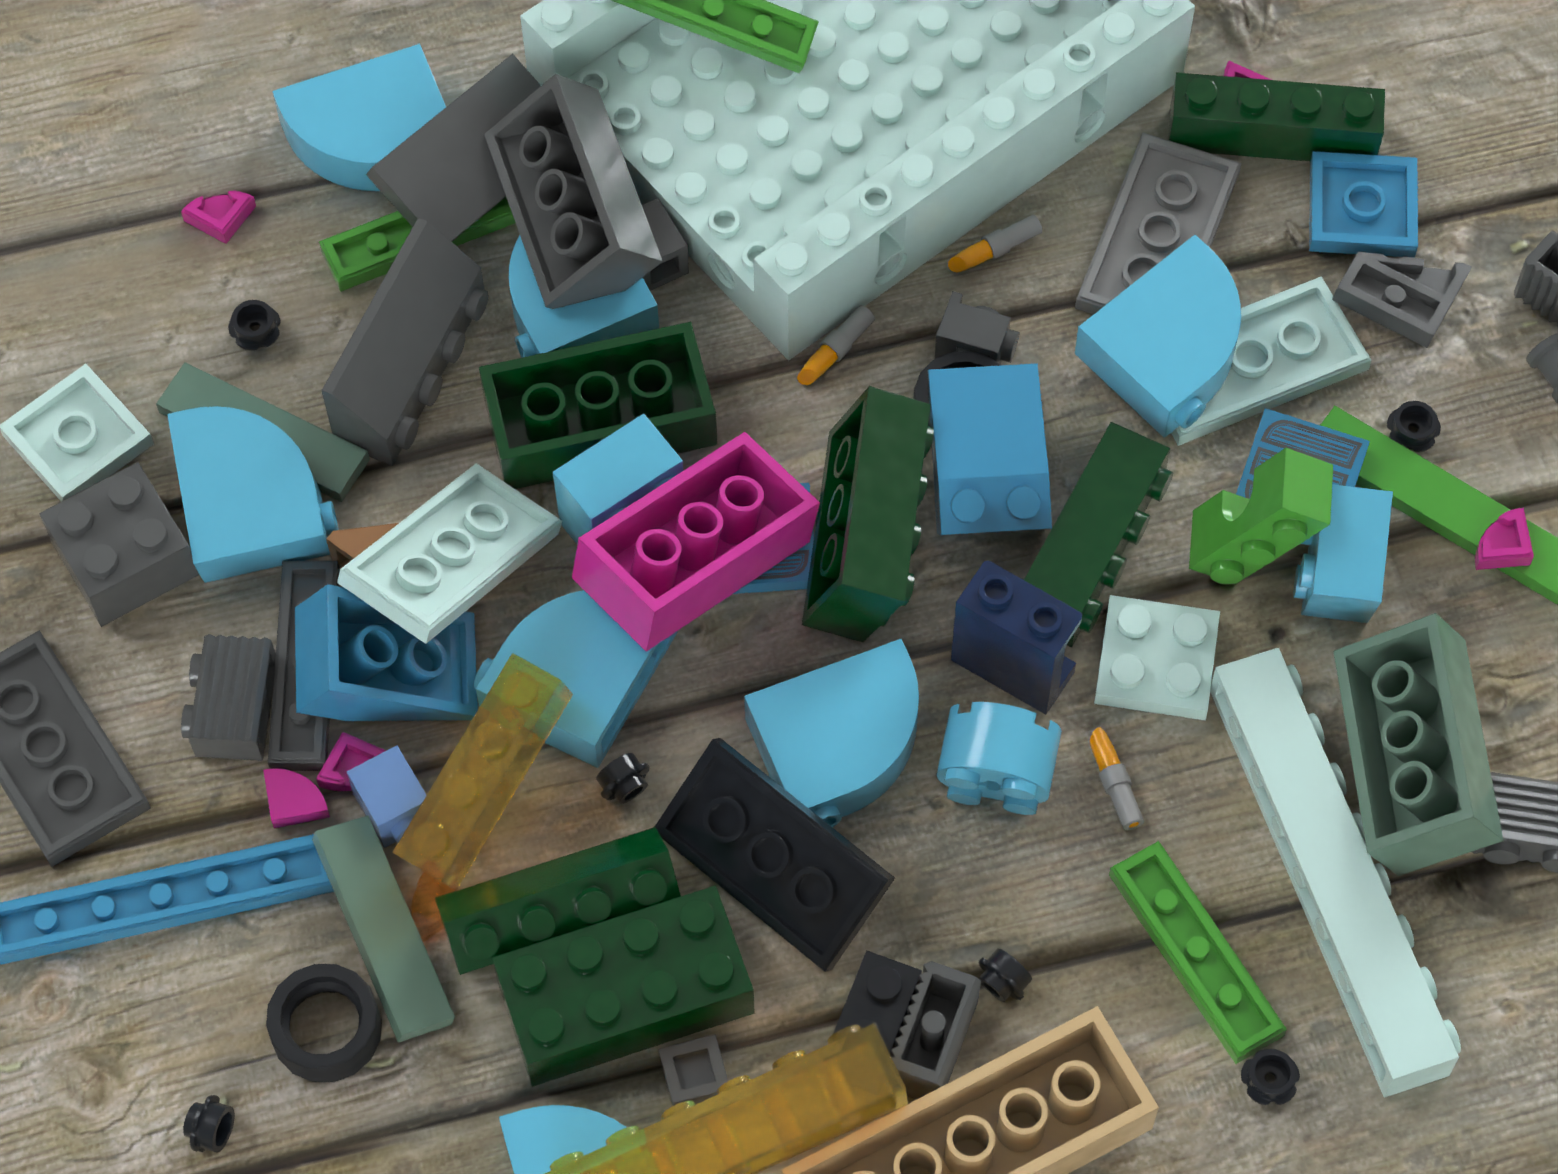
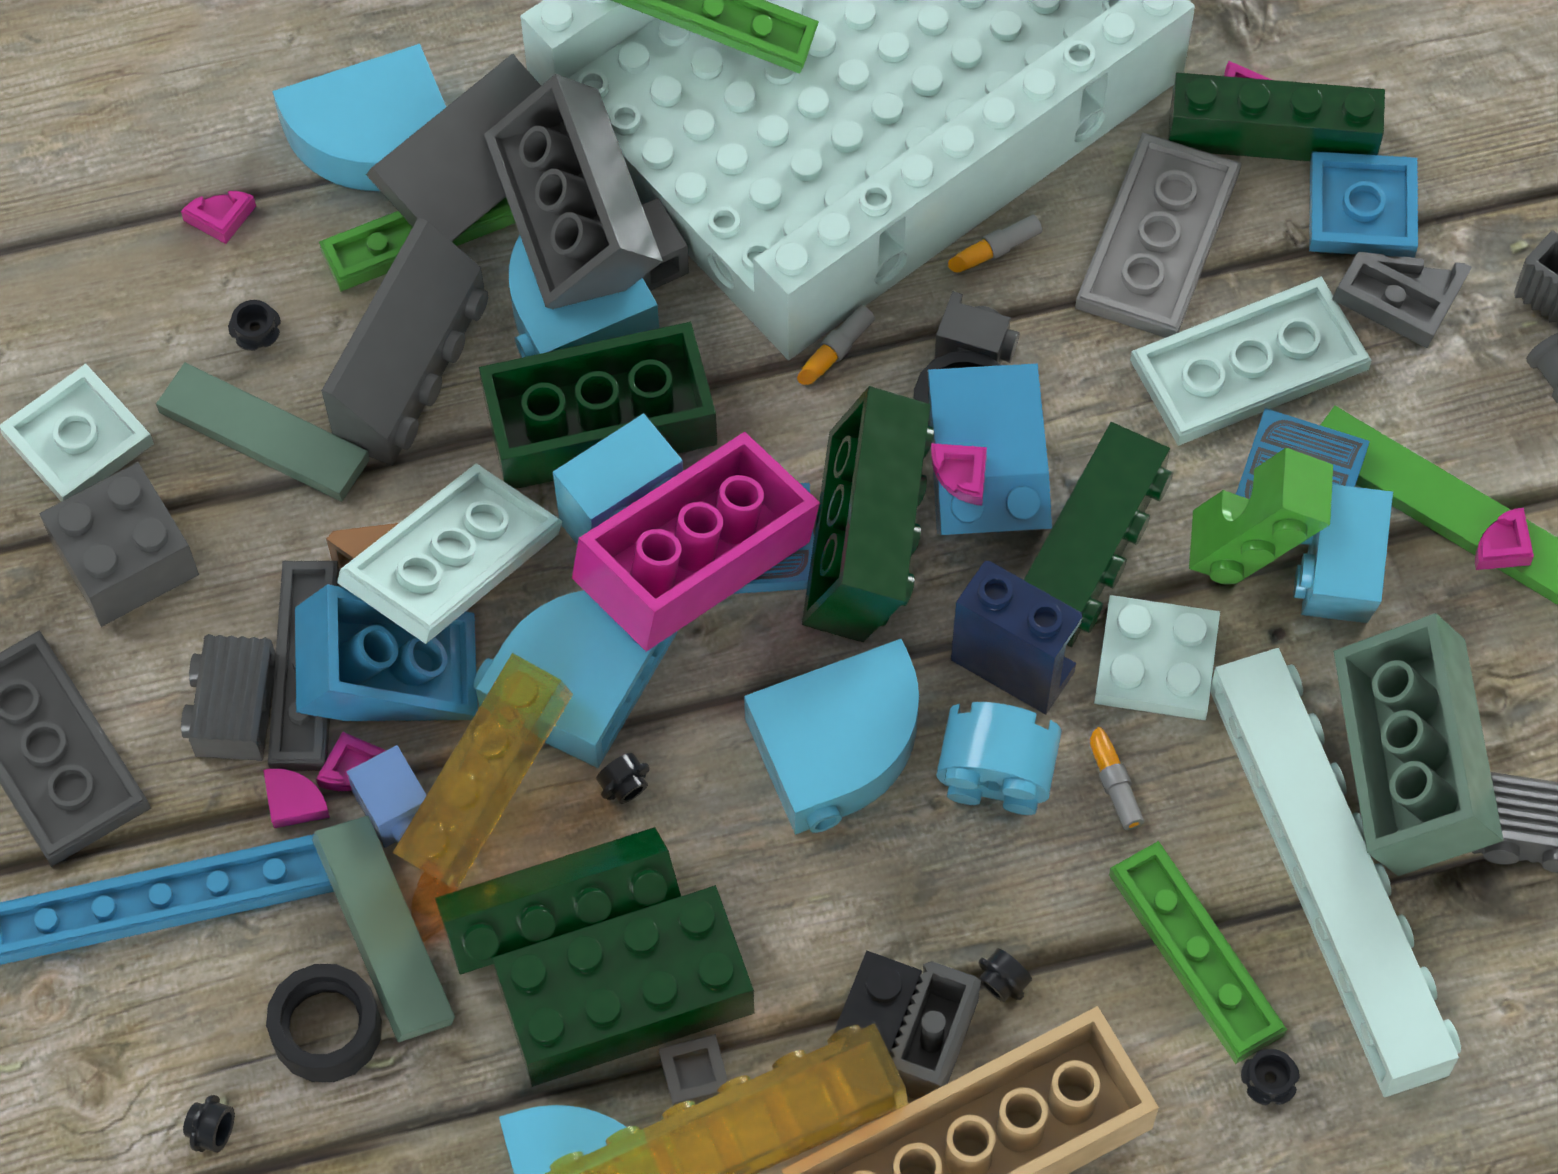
(246, 493): medium azure brick -> none
(773, 854): black tile -> none
(961, 470): none -> dark pink tile
(1167, 337): medium azure brick -> none
(1417, 415): black plate -> none

